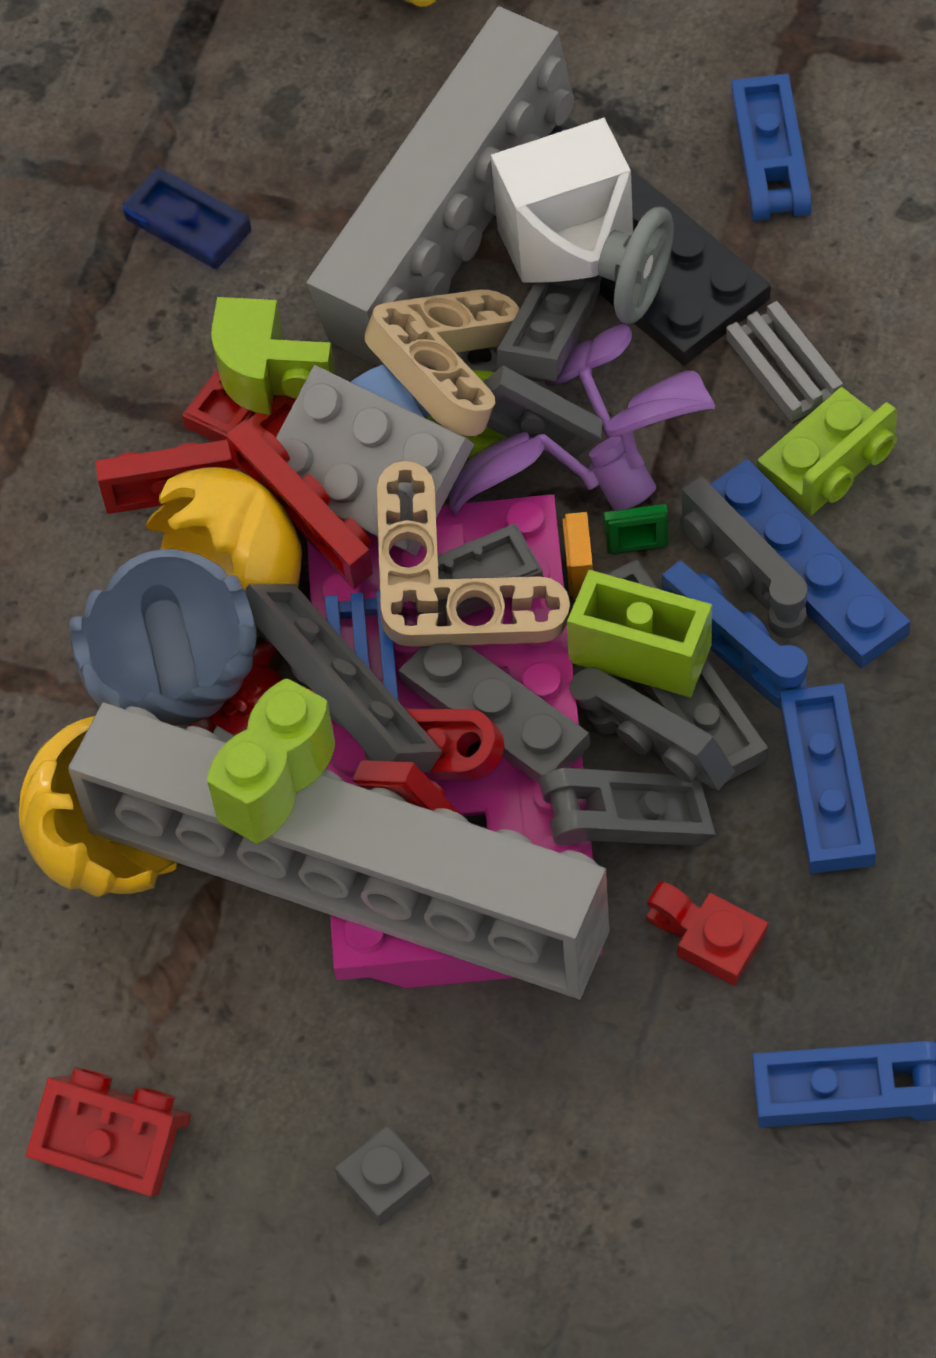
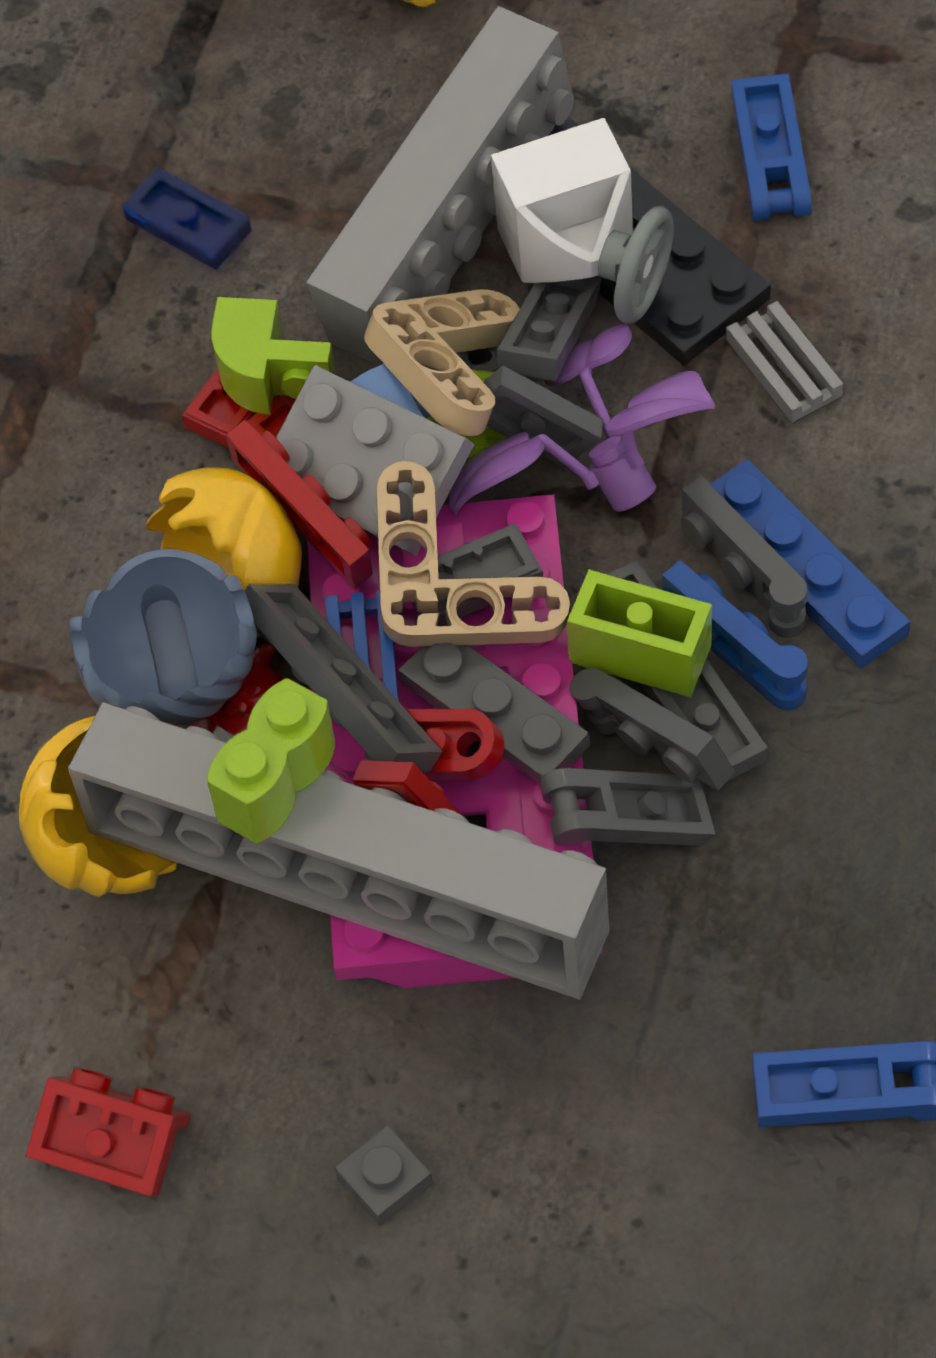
(137, 479): red plate -> none
(577, 550): light orange tile -> none
(635, 529): green slope -> none
(714, 936): red plate -> none
(827, 778): blue plate -> none
(829, 450): lime bracket -> none

